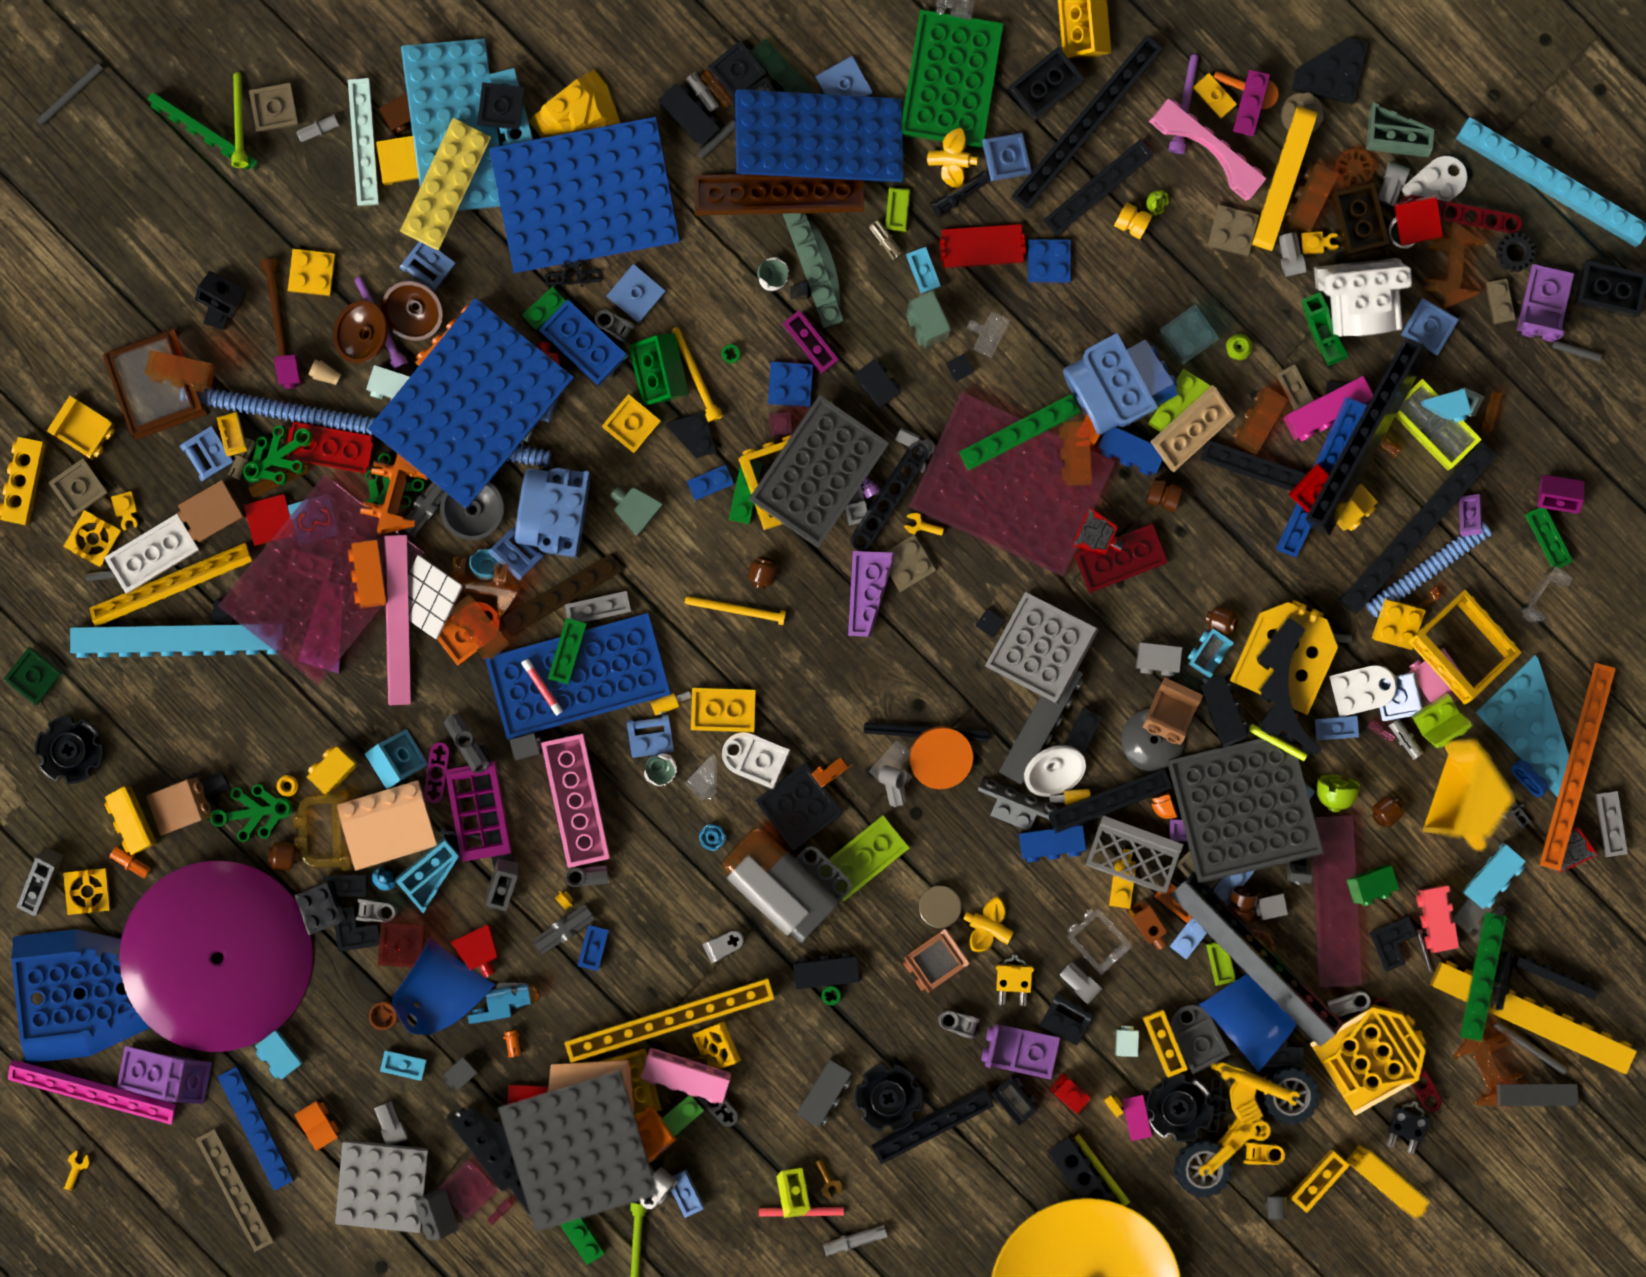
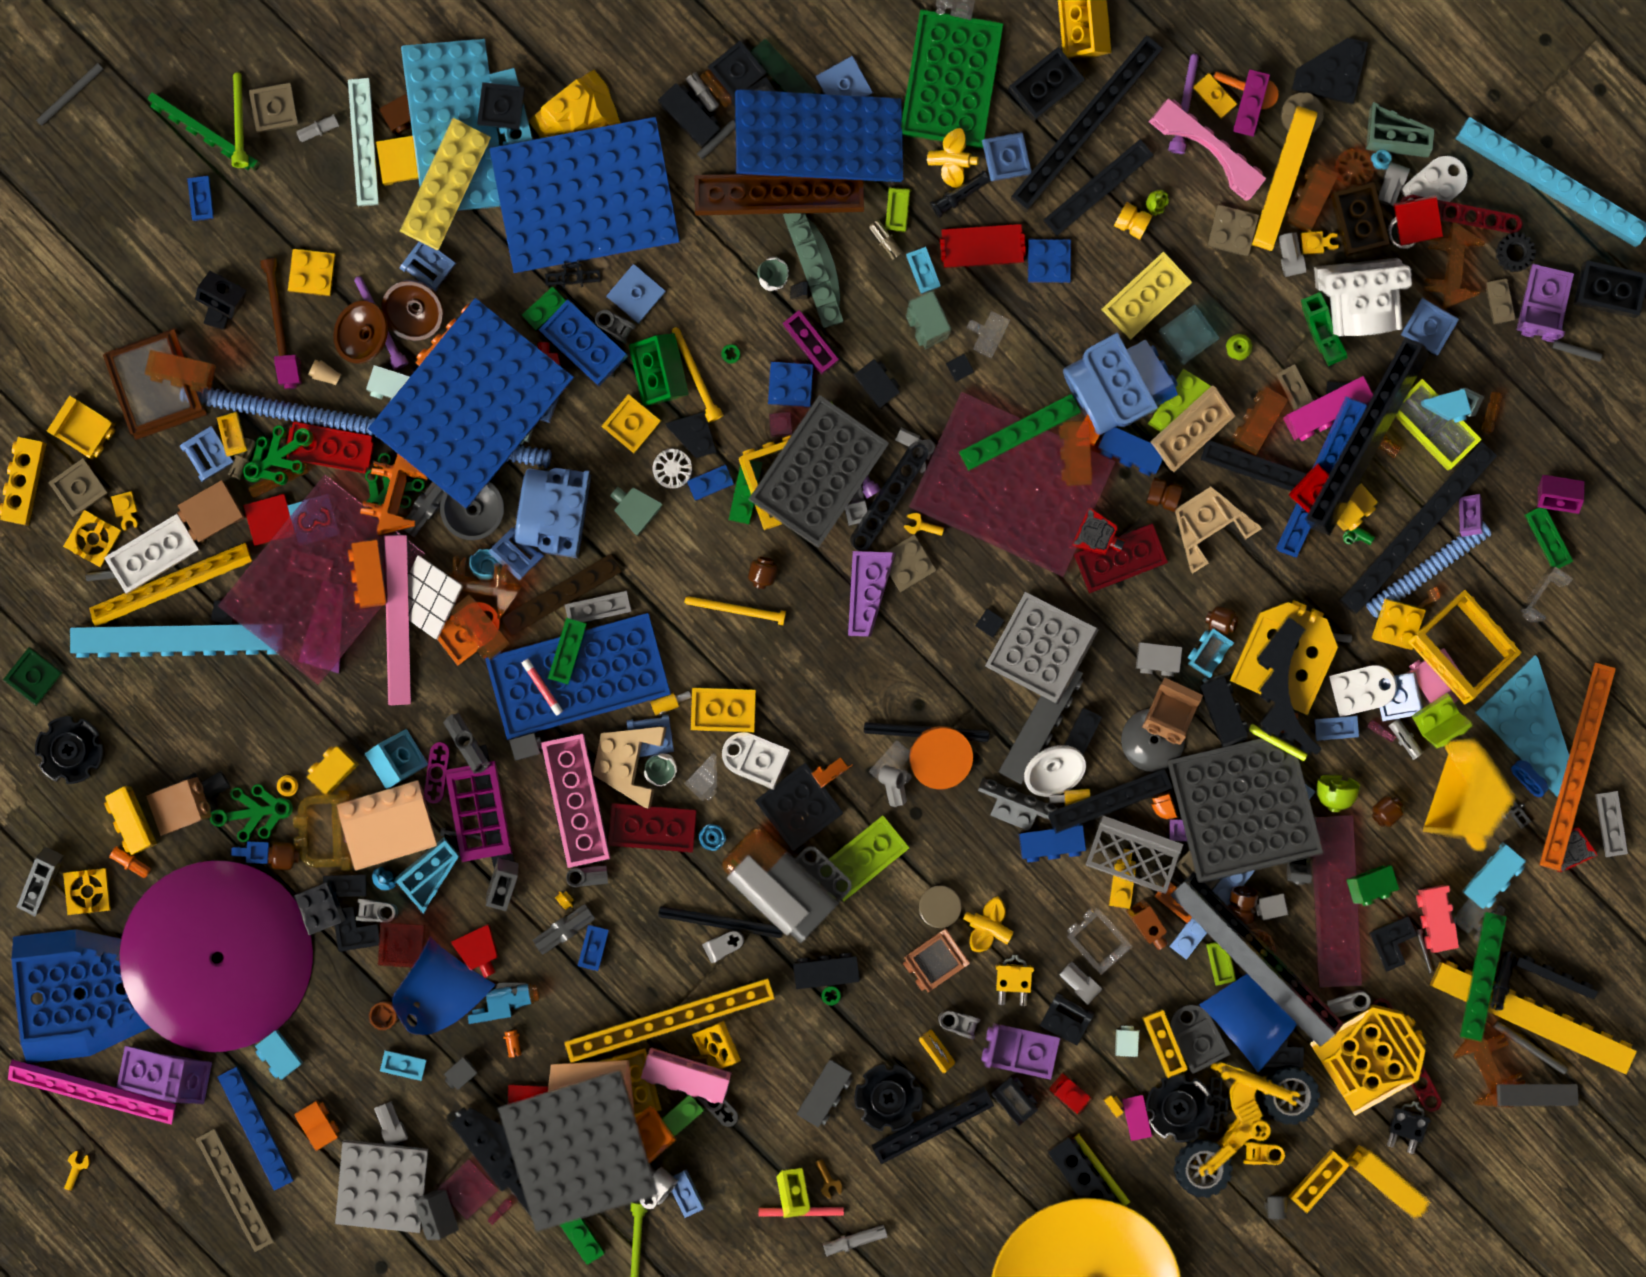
(200, 198): none -> blue plate
(255, 852): none -> blue plate
(619, 758): none -> tan wing
(652, 828): none -> dark red plate
(672, 468): none -> white wheel
(719, 921): none -> black axle
(937, 1051): none -> yellow slope
(1146, 295): none -> light yellow plate
(1205, 516): none -> tan wing
(1358, 534): none -> green arm
(1384, 156): none -> medium azure plate

